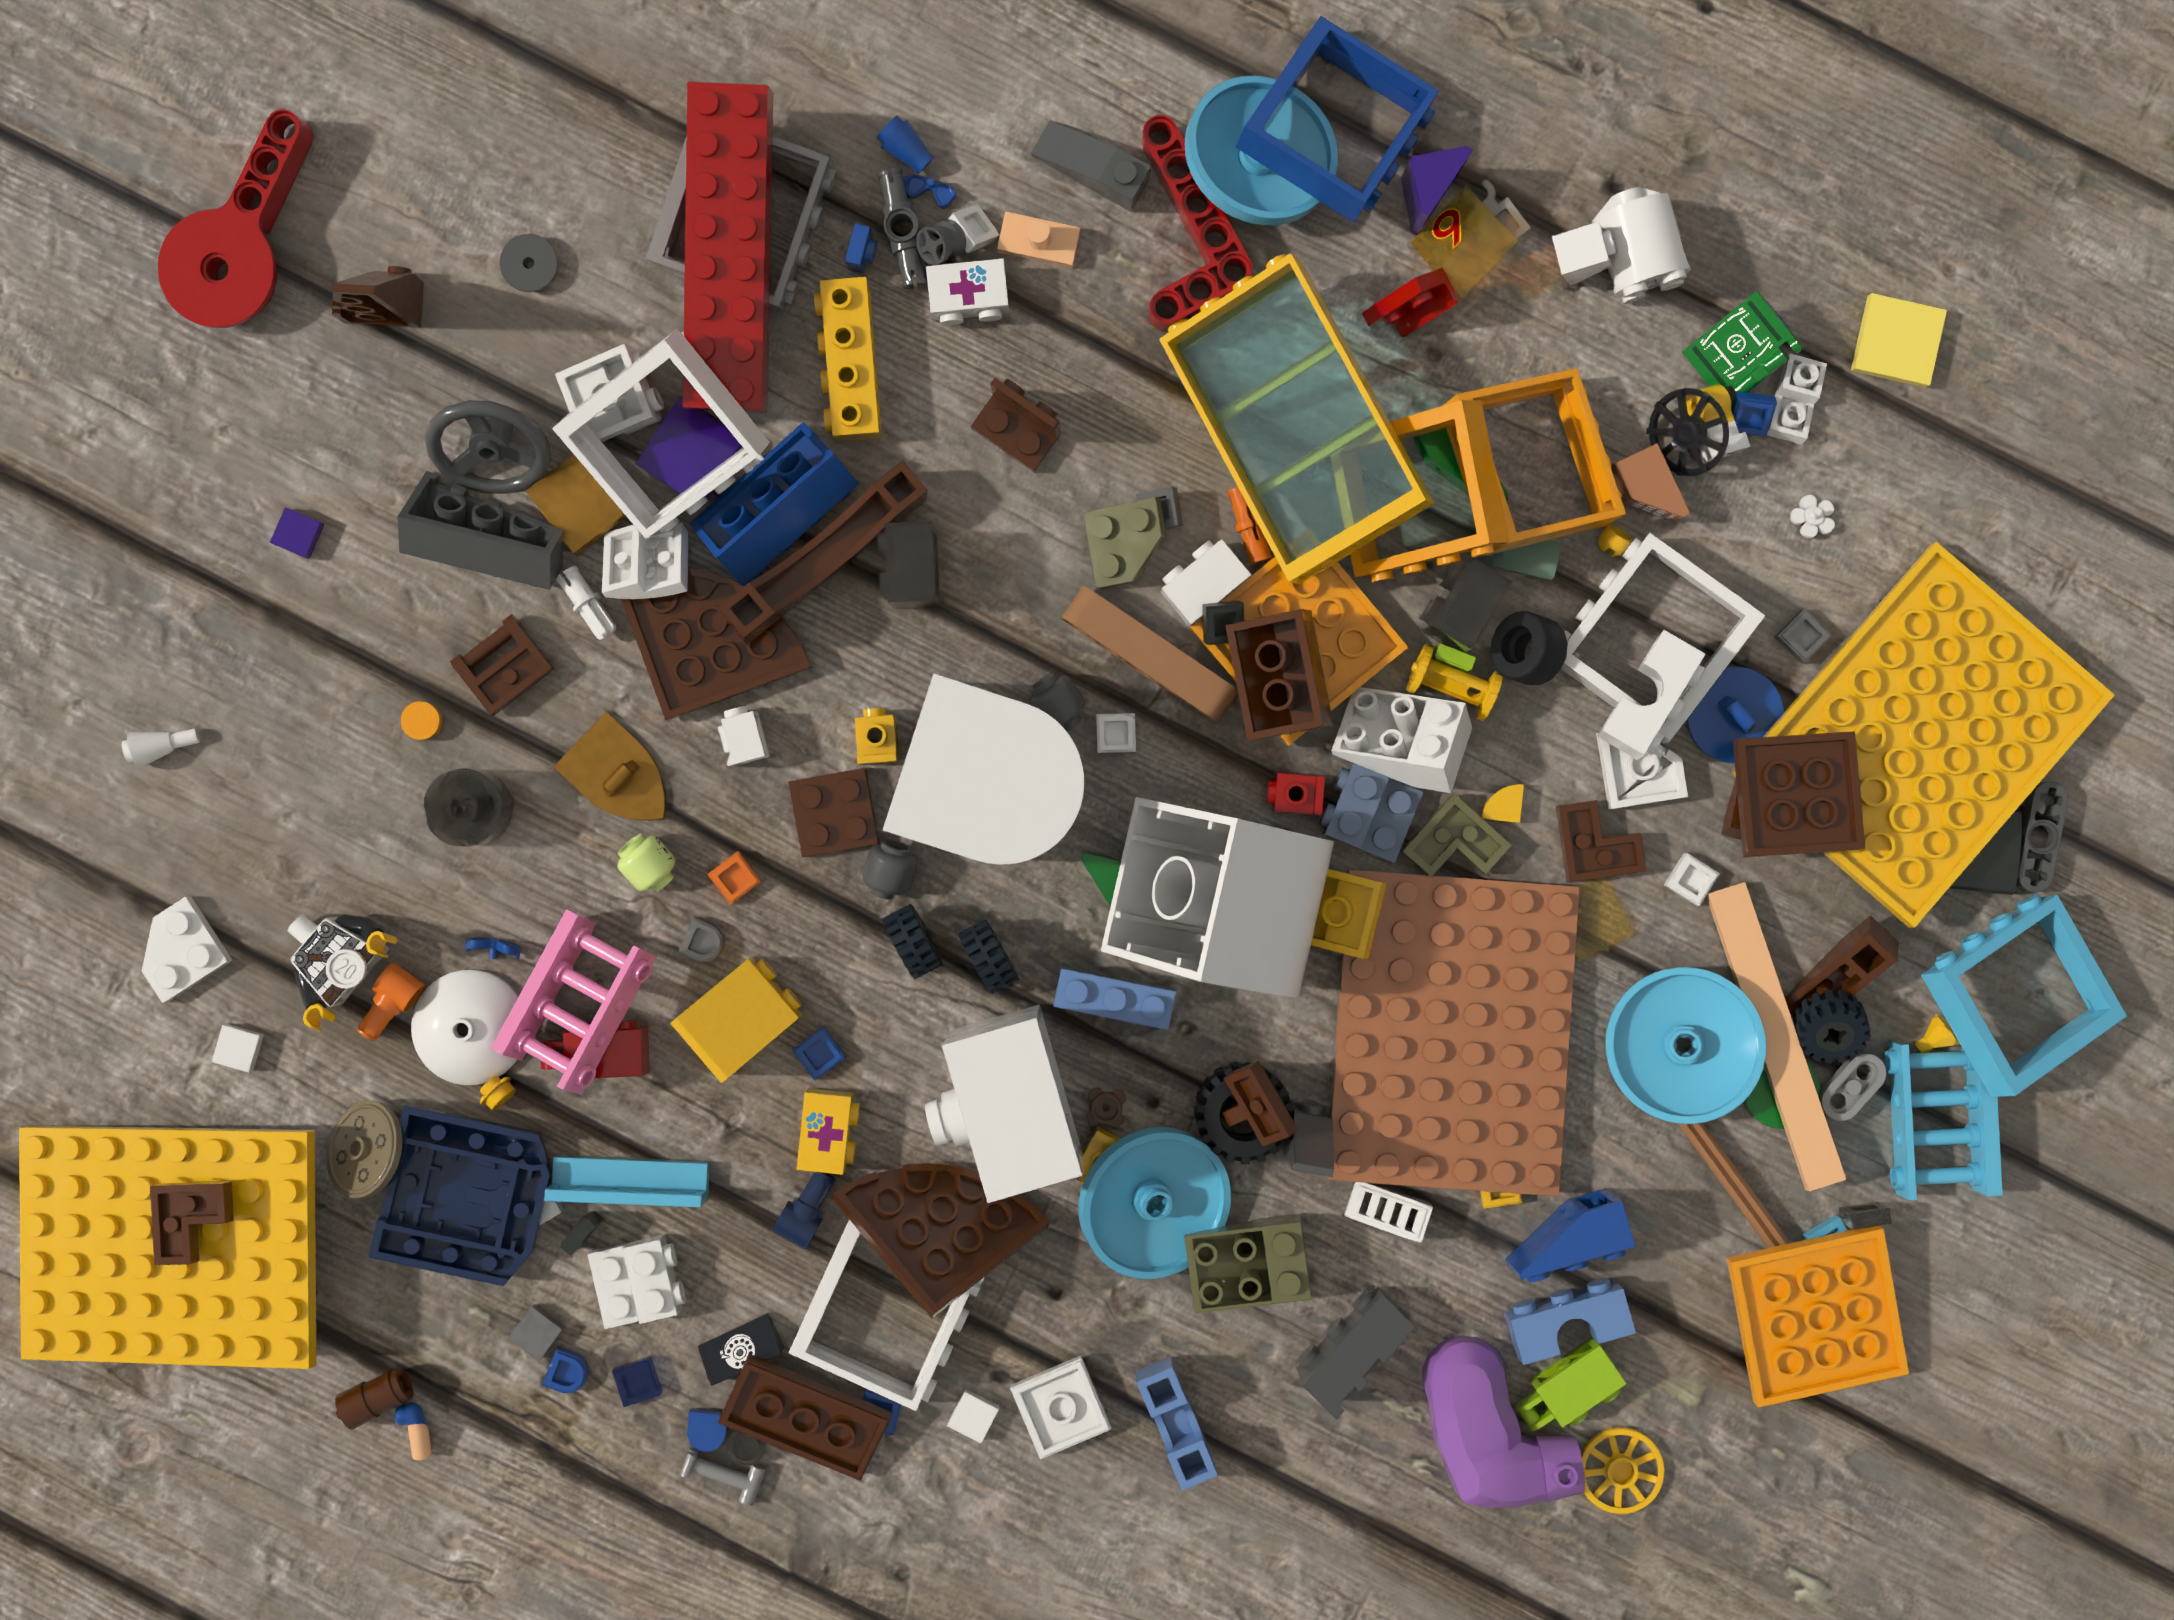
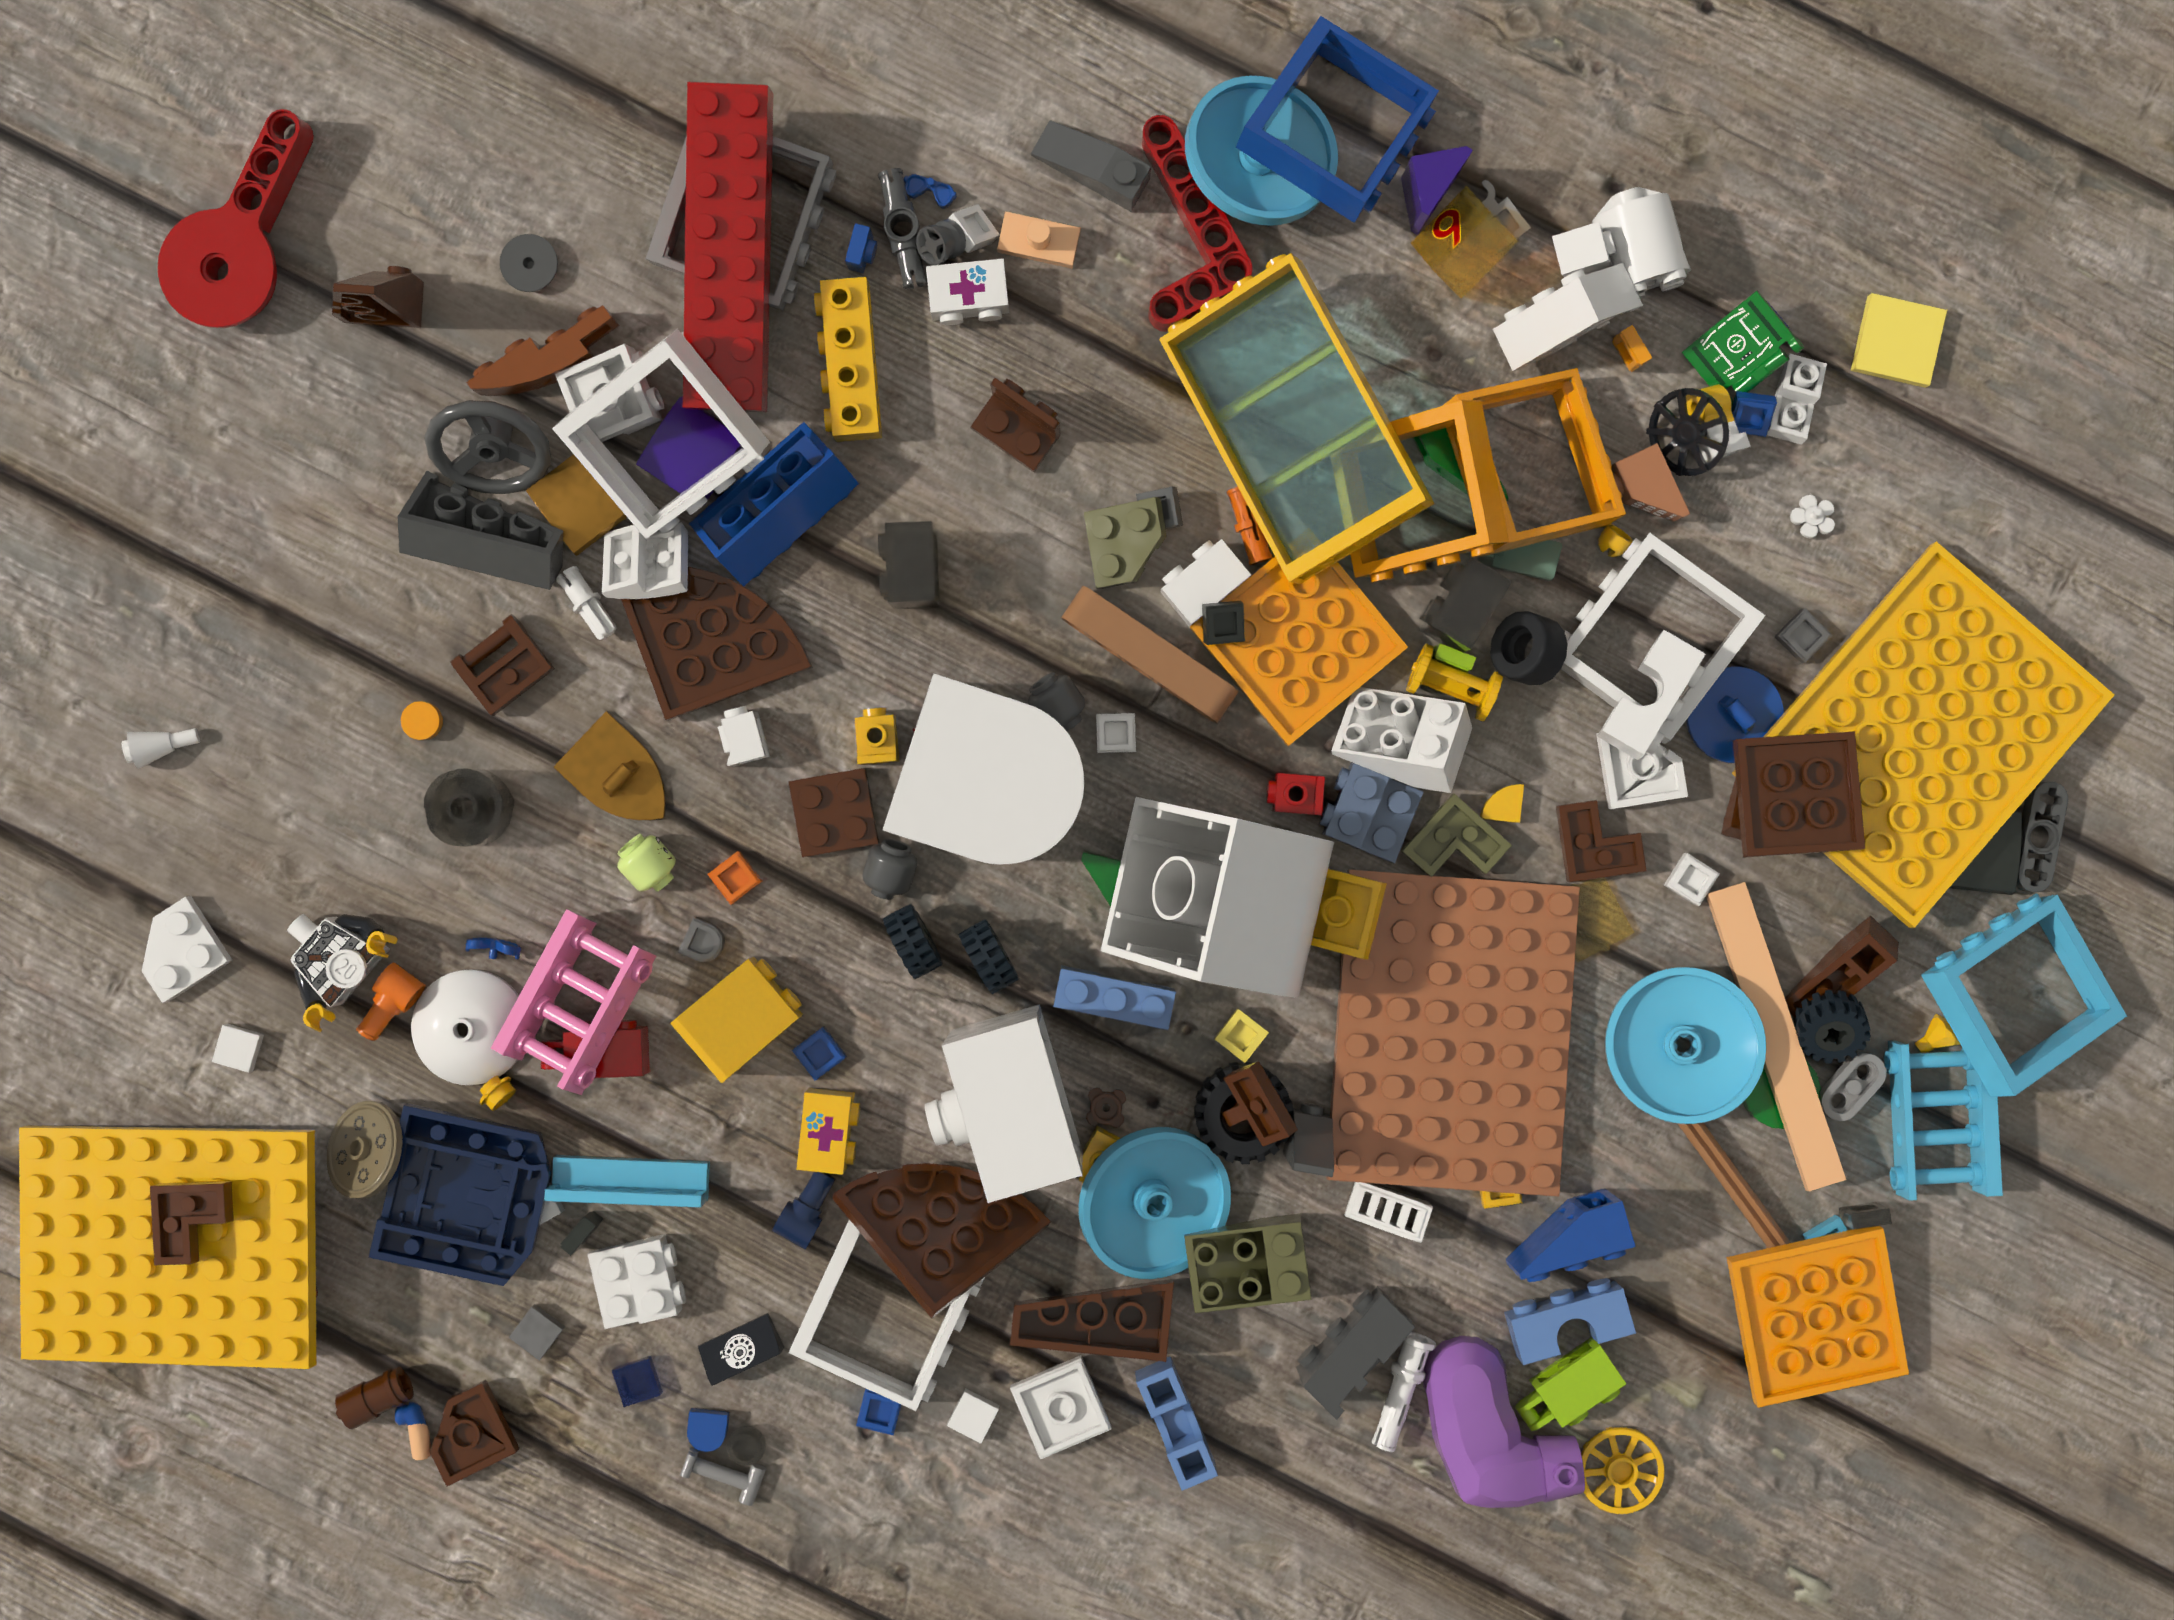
(297, 533): dark purple tile -> none
(471, 1434): none -> reddish brown plate
(532, 367): none -> dark orange slope
(566, 1371): blue tile -> none
(795, 578): reddish brown arch -> none
(804, 1417): reddish brown tile -> none
(904, 144): blue cone -> none
(1106, 1322): none -> reddish brown wedge
(1241, 1035): none -> light yellow plate
(1279, 674): reddish brown slope -> none
(1407, 1373): none -> white pin
(1414, 303): red bracket -> none
(1565, 314): none -> white wedge
(1631, 348): none -> light orange tile

